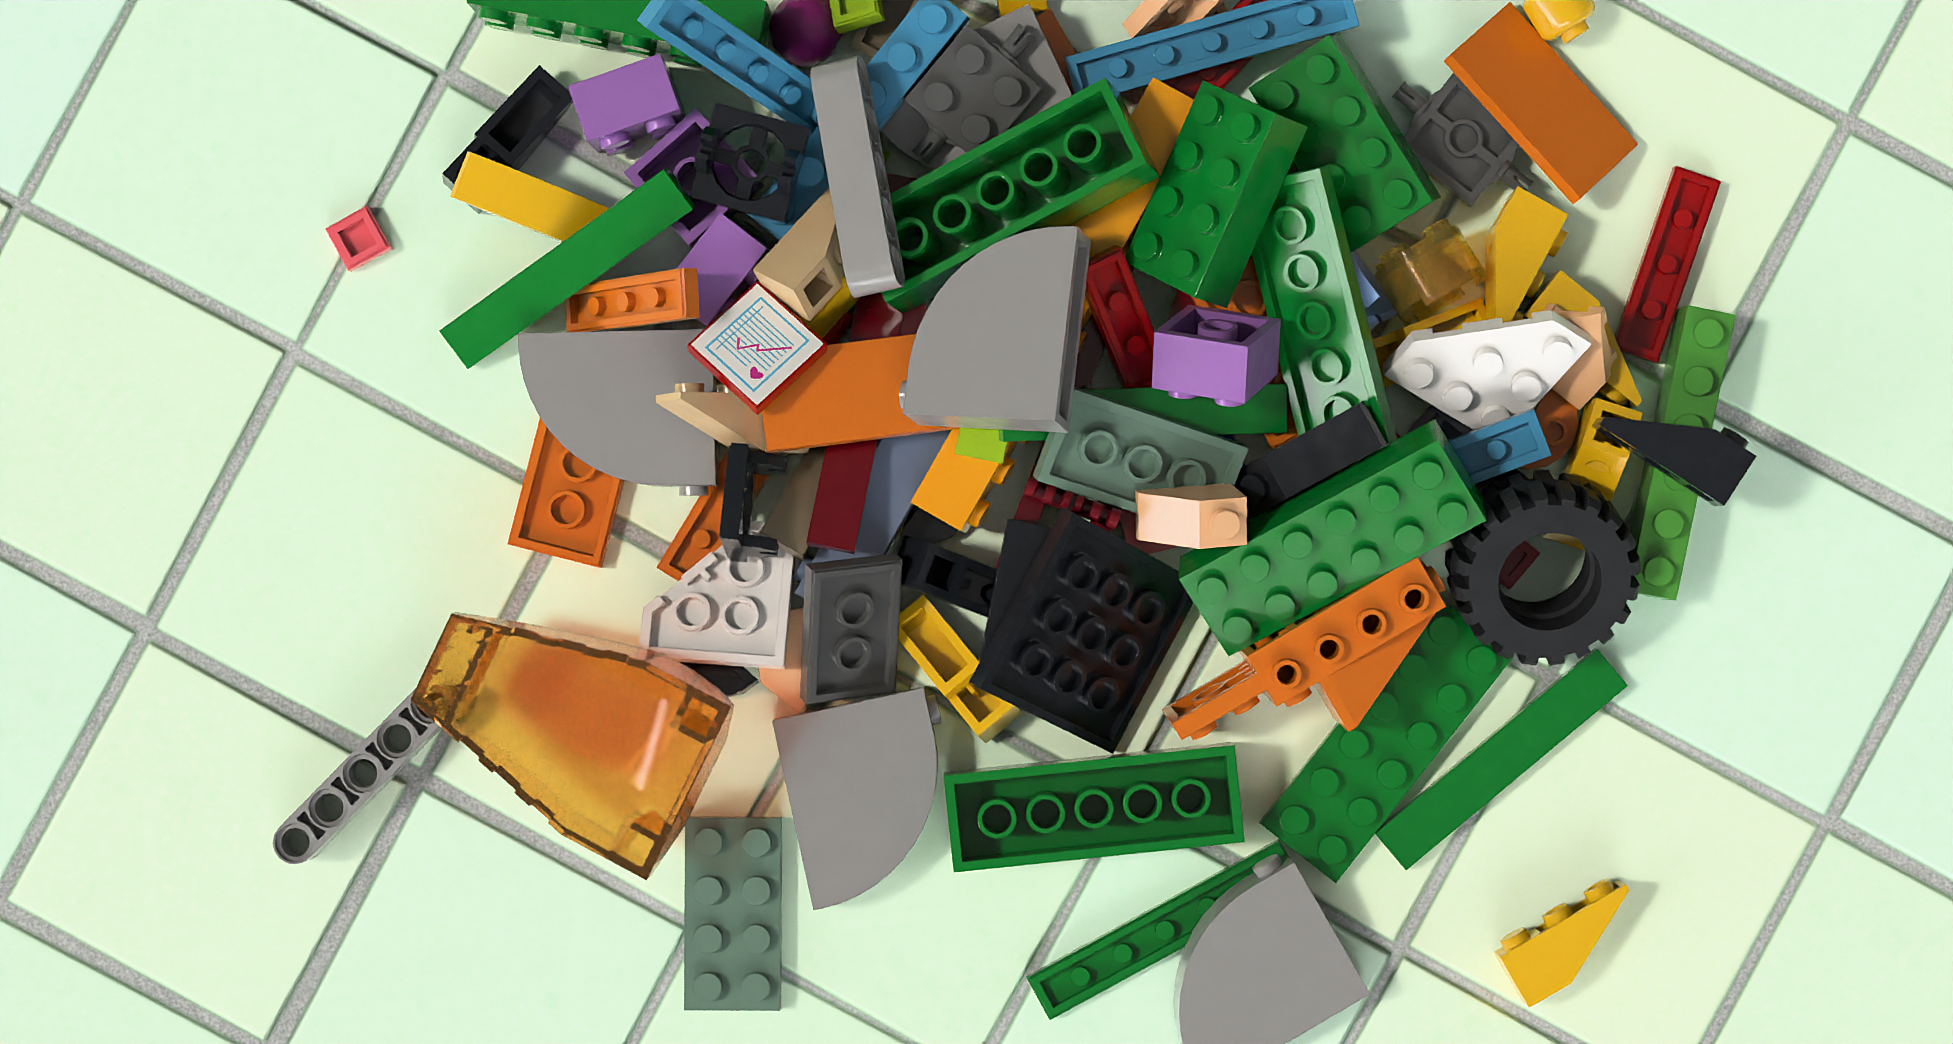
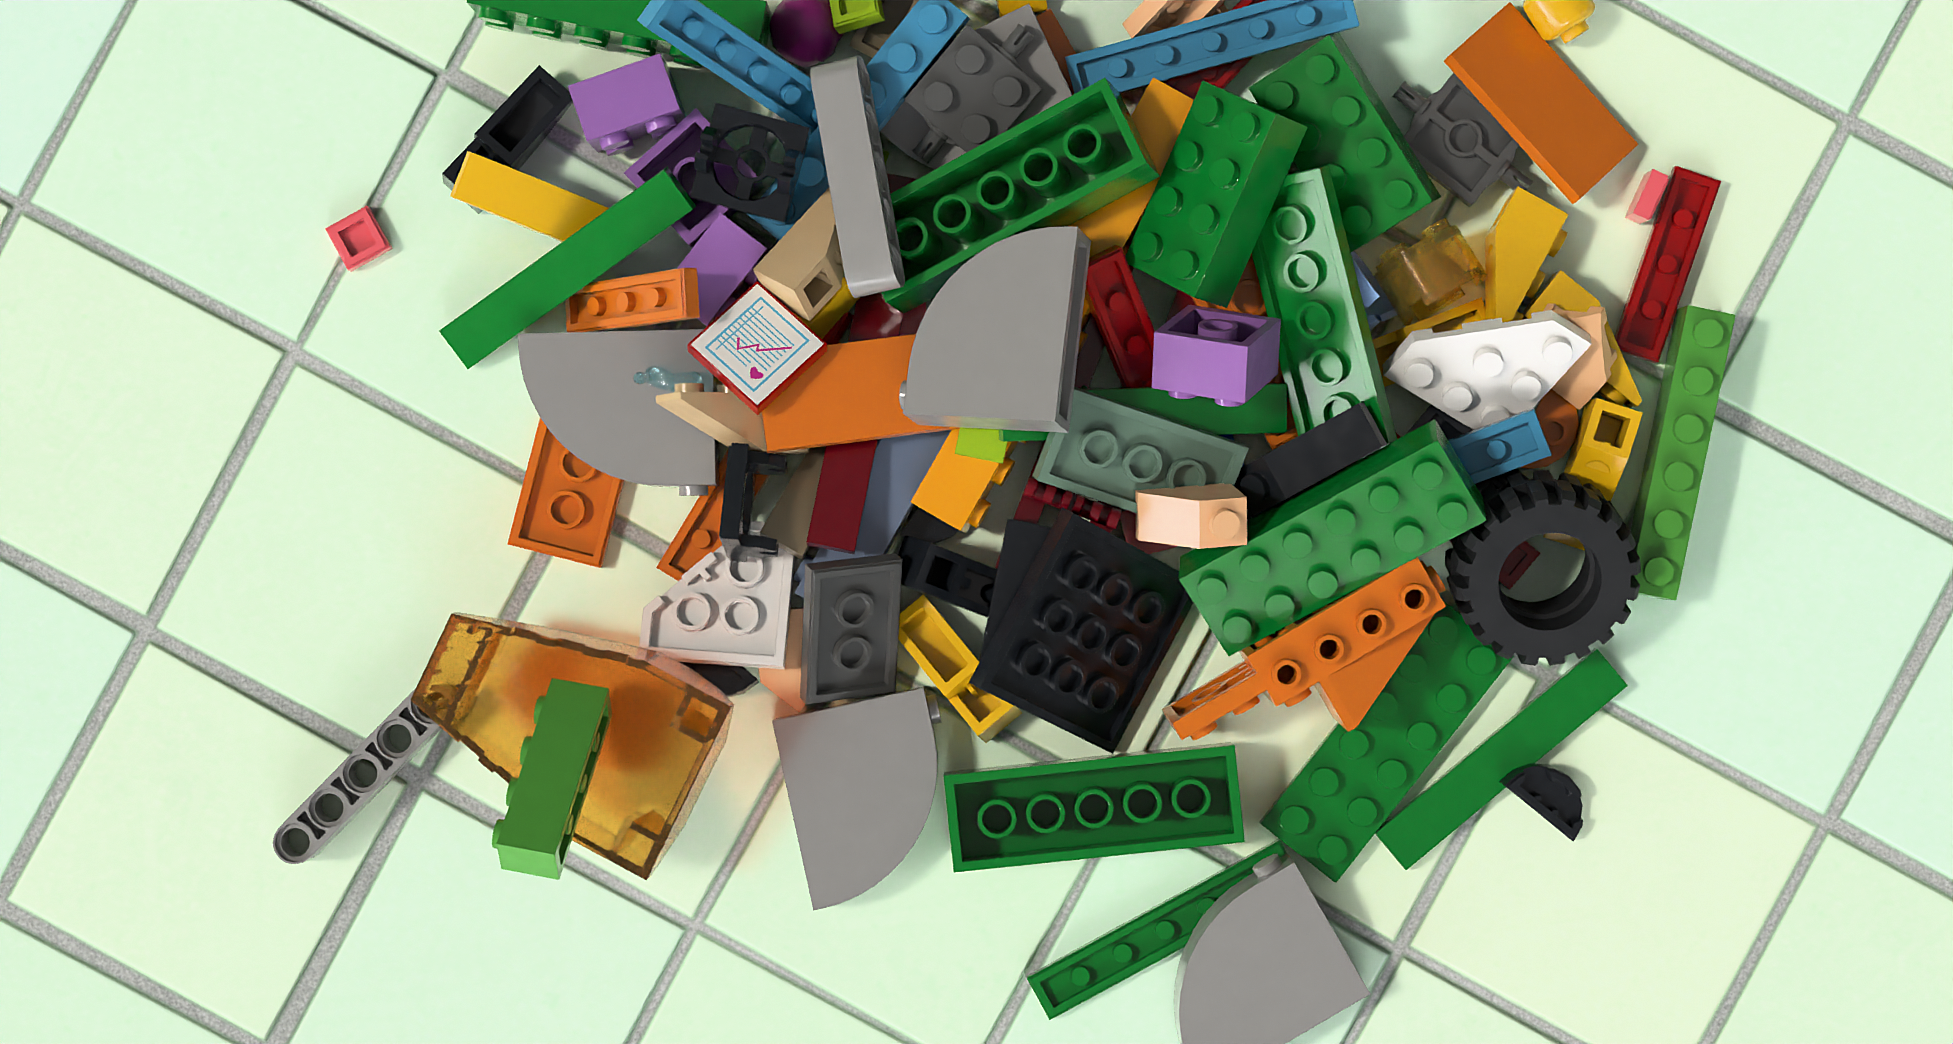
(553, 778): none -> bright green brick
(665, 379): none -> clear light blue piece
(733, 914): sand green plate -> none
(1549, 794): none -> black plate
(1554, 951): yellow slope -> none
(1647, 196): none -> coral tile
(1695, 457): black slope -> none

